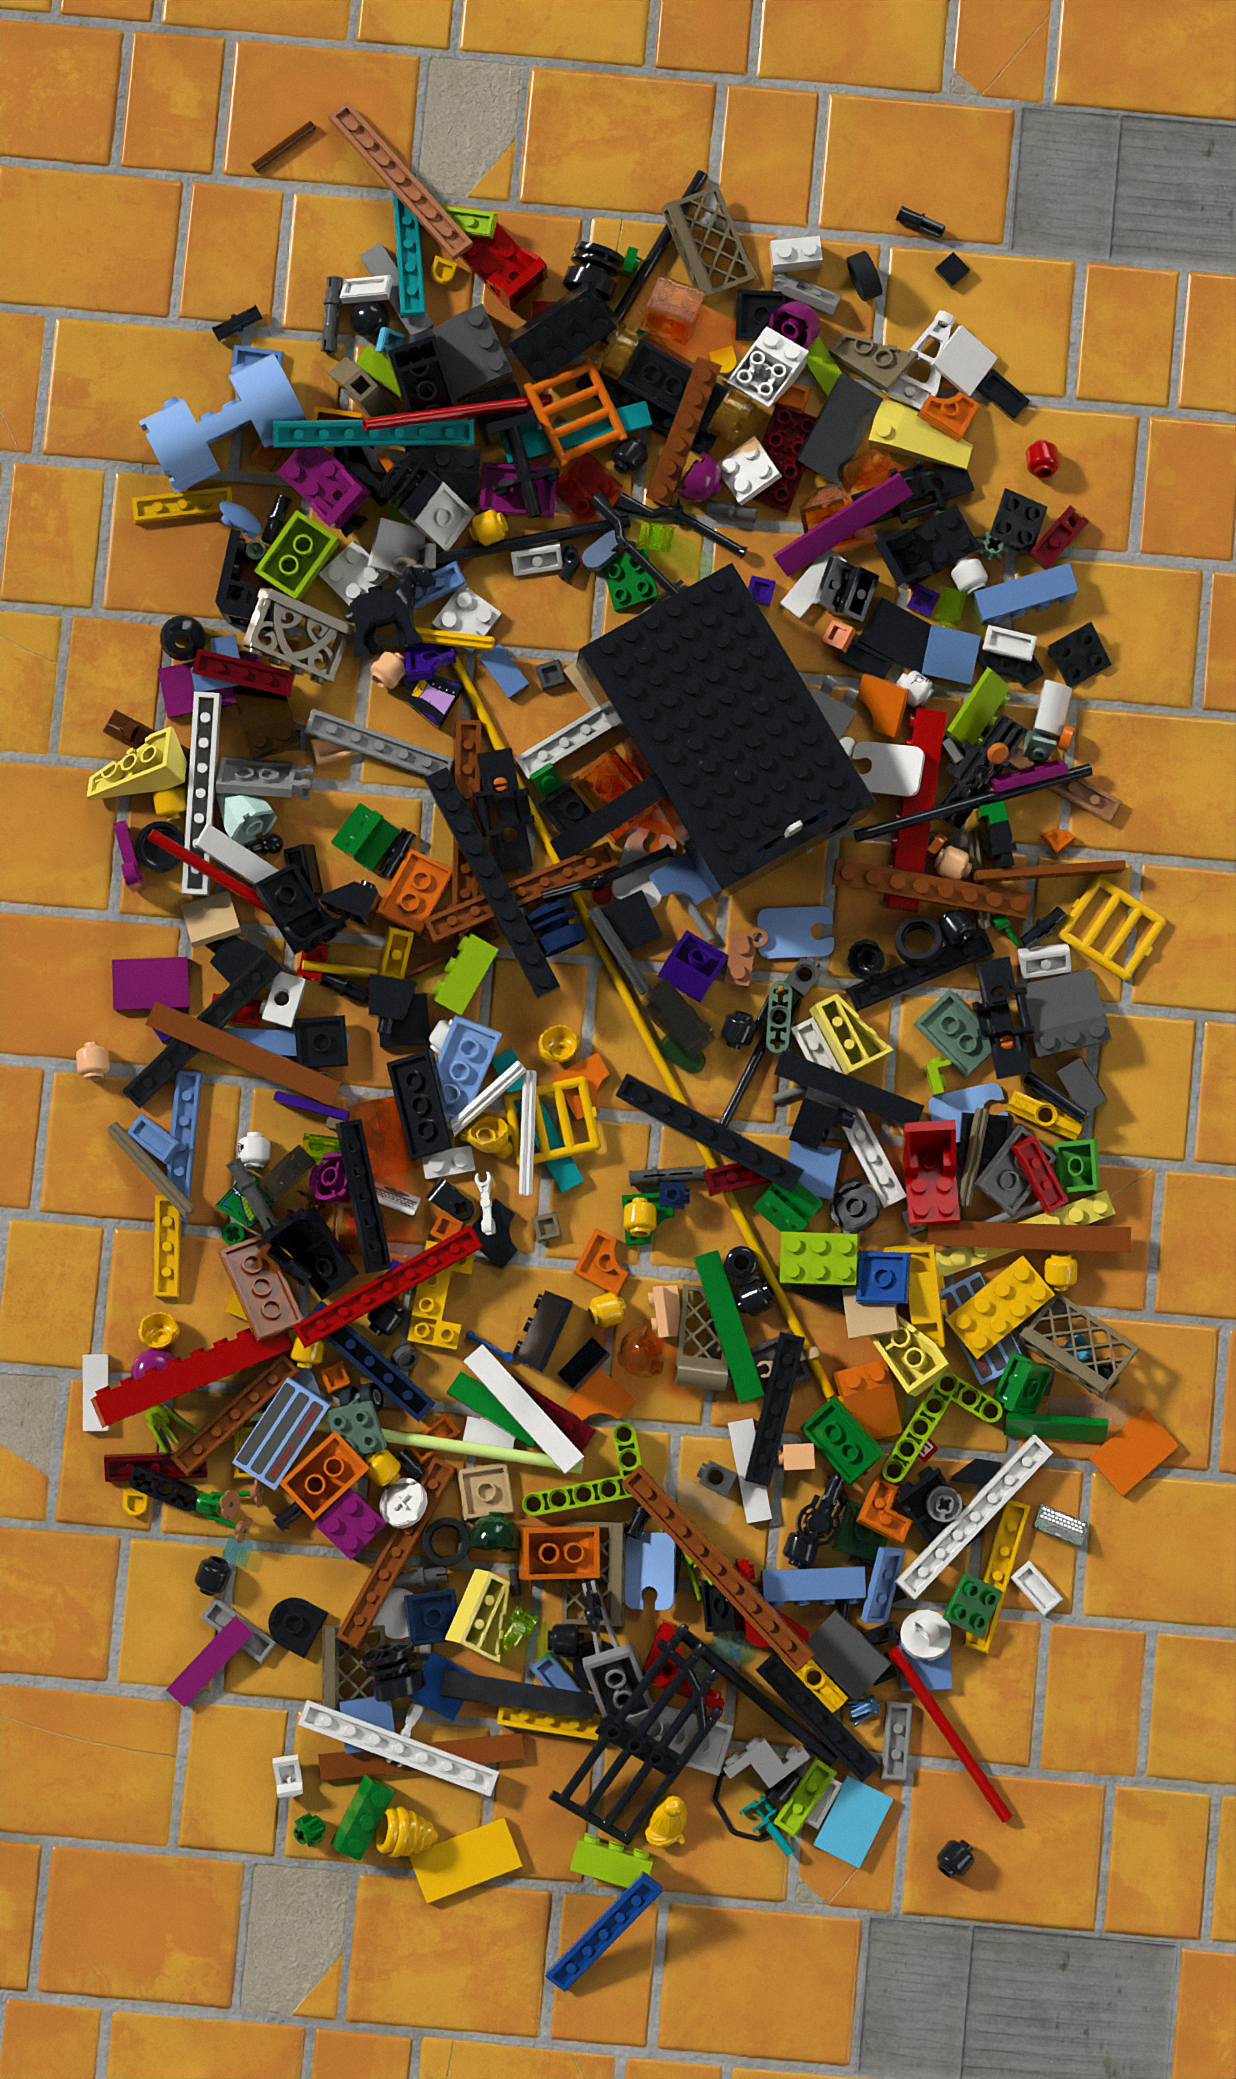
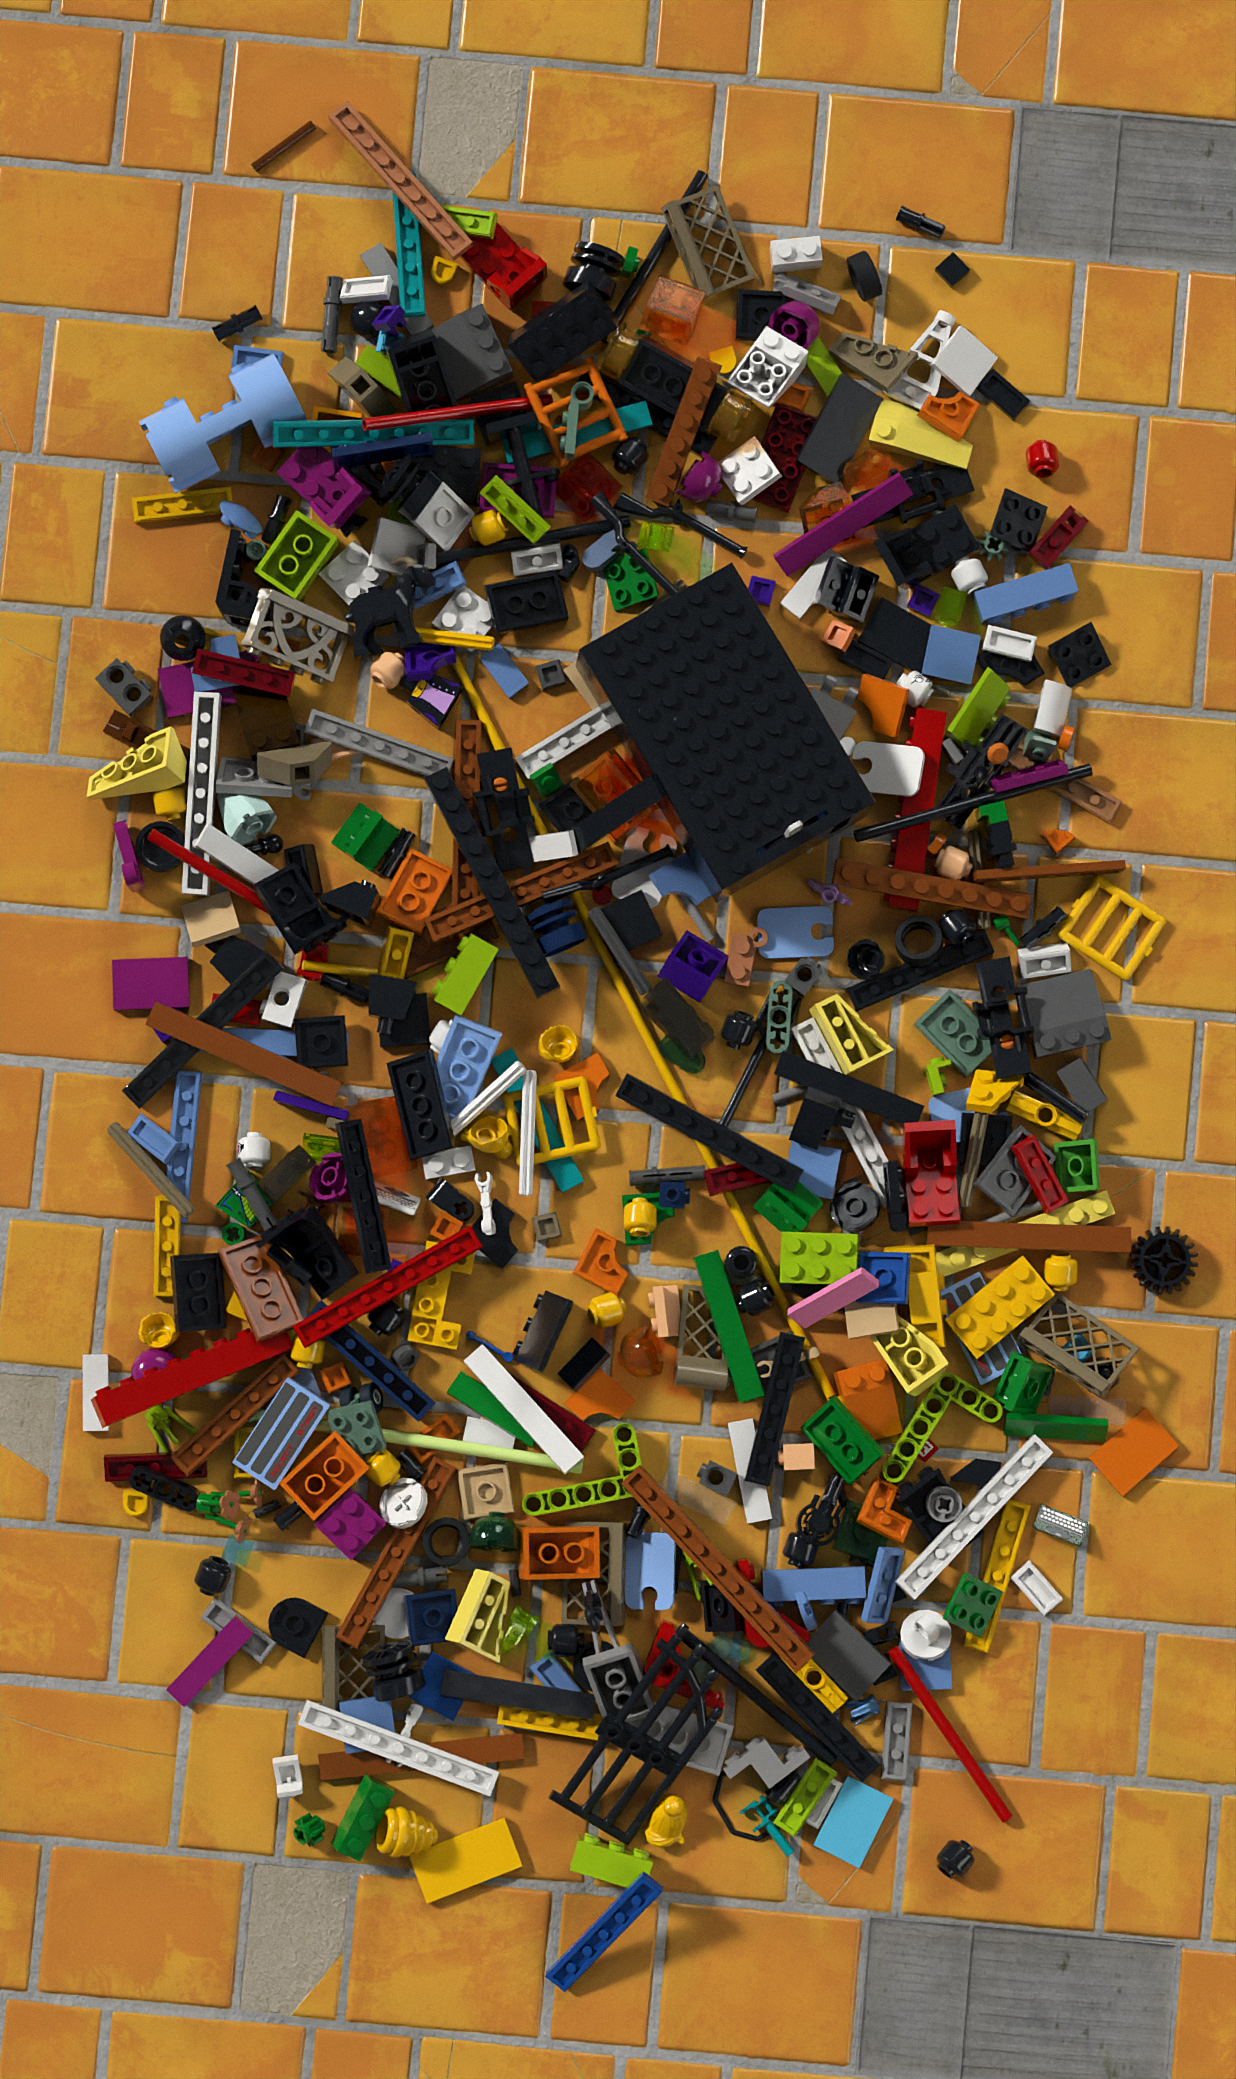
(92, 1061): light nougat head -> none
(121, 690): none -> dark grey brick
(198, 1292): none -> black plate
(267, 1508): none -> dark grey piece
(295, 764): none -> dark tan slope
(382, 451): none -> dark blue plate
(388, 319): none -> dark purple tile
(515, 509): none -> lime tile
(526, 602): none -> black tile
(553, 846): none -> white tile
(571, 418): none -> sand green plate
(806, 1611): none -> medium blue tile
(829, 892): none -> lavender piece
(833, 1297): none -> bright pink tile
(894, 1197): none -> black hinge
(988, 1092): none -> yellow wing
(1165, 1249): none -> black gear

